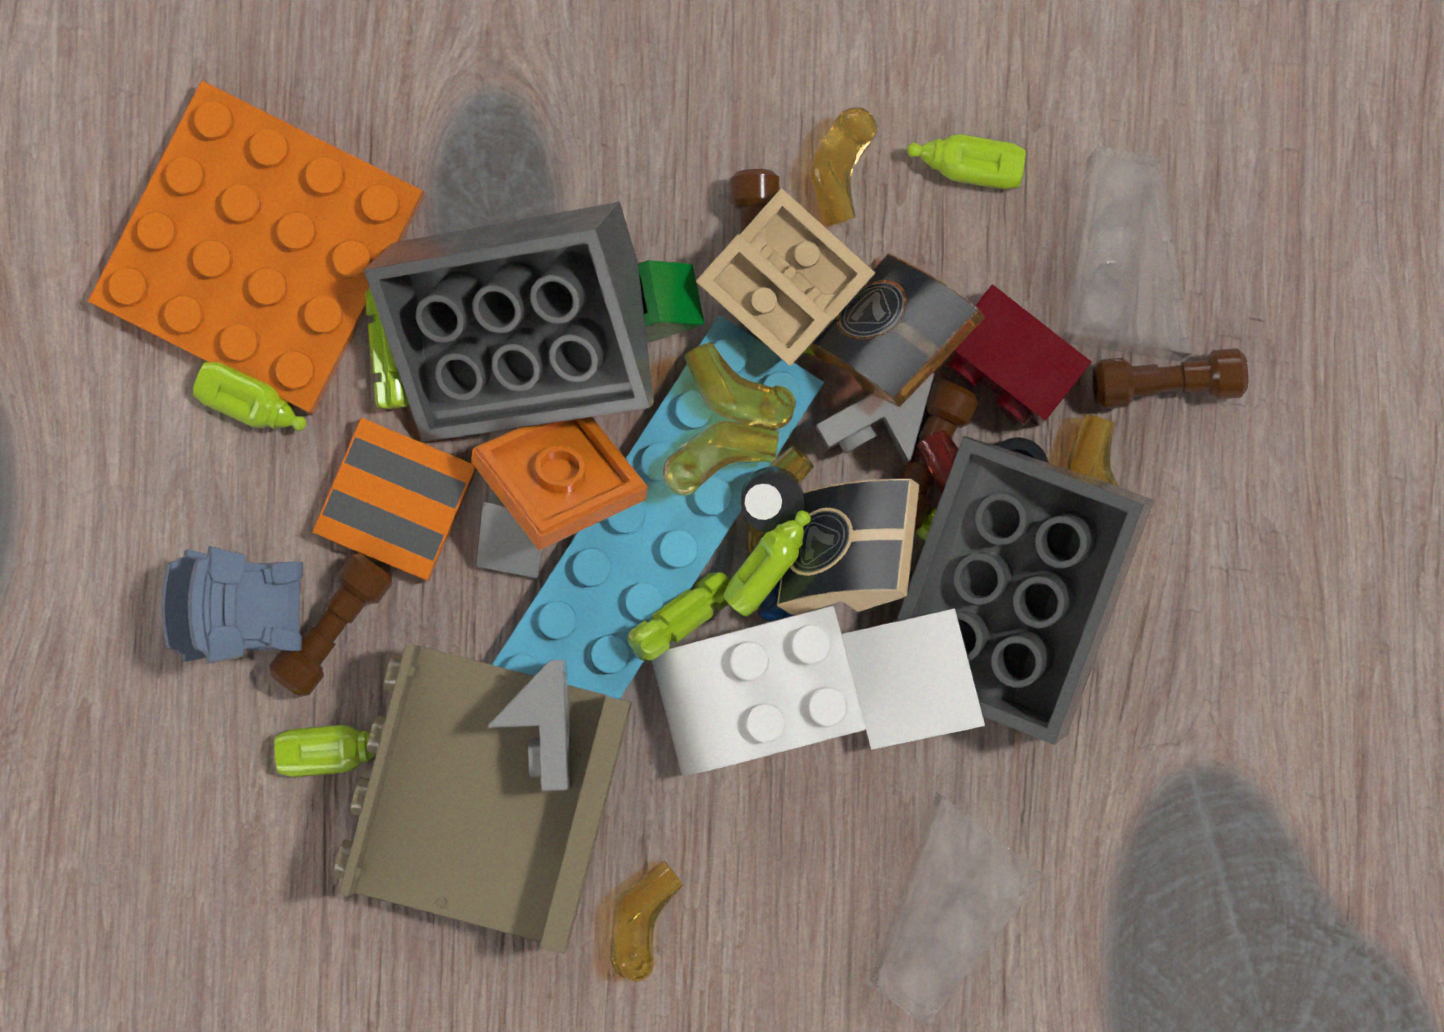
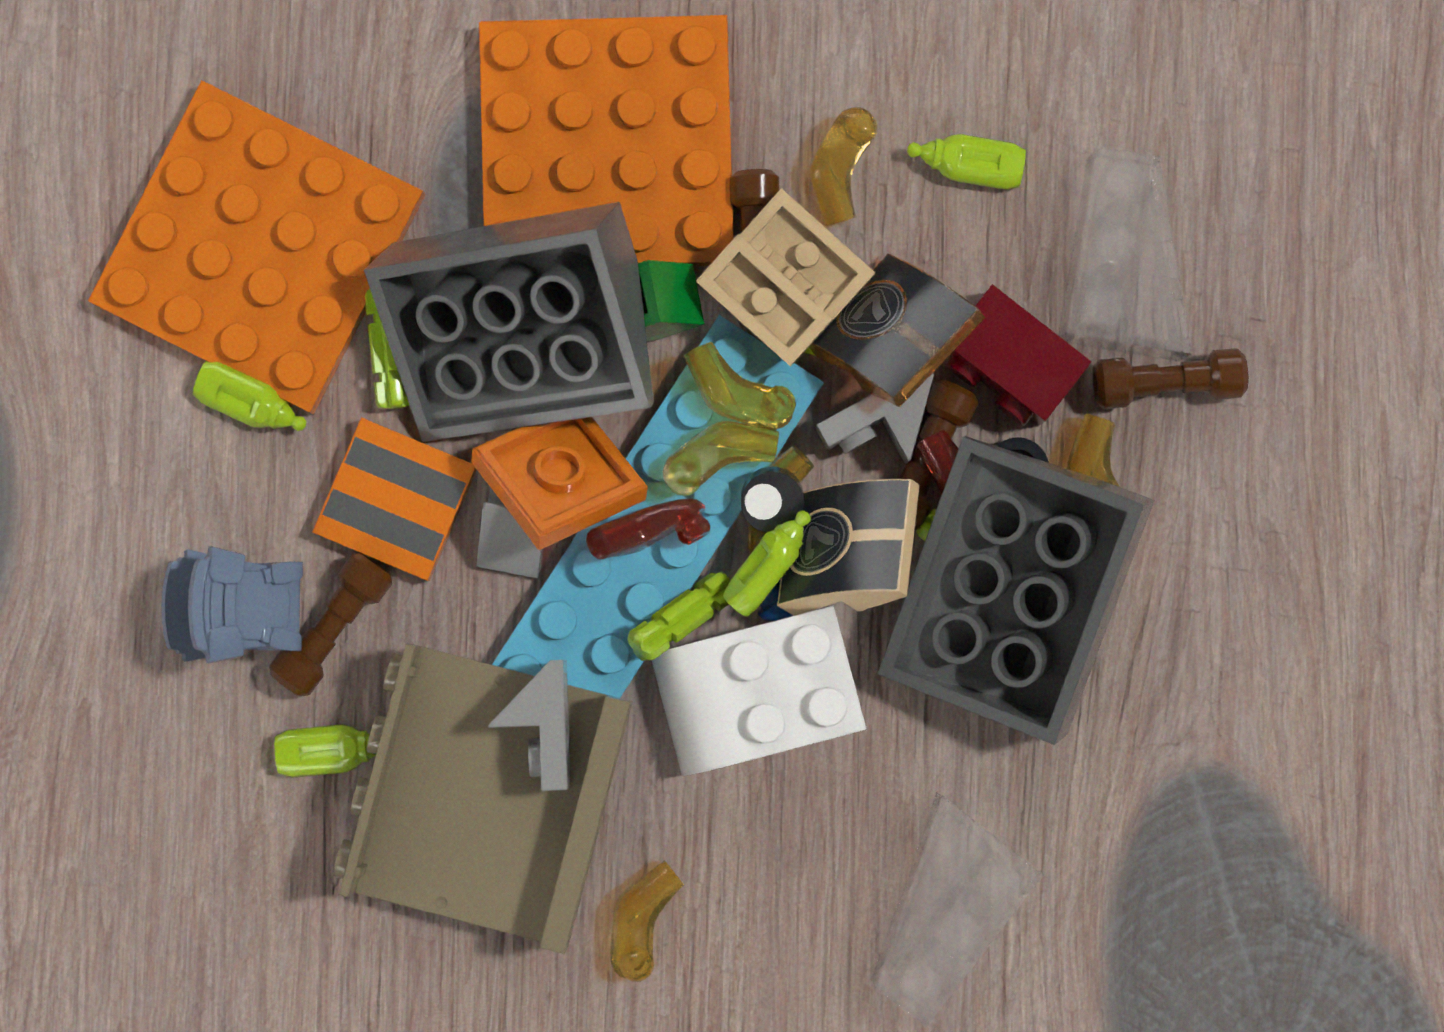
(612, 117): none -> orange plate
(647, 526): none -> clear red arm
(913, 679): white sticker -> none

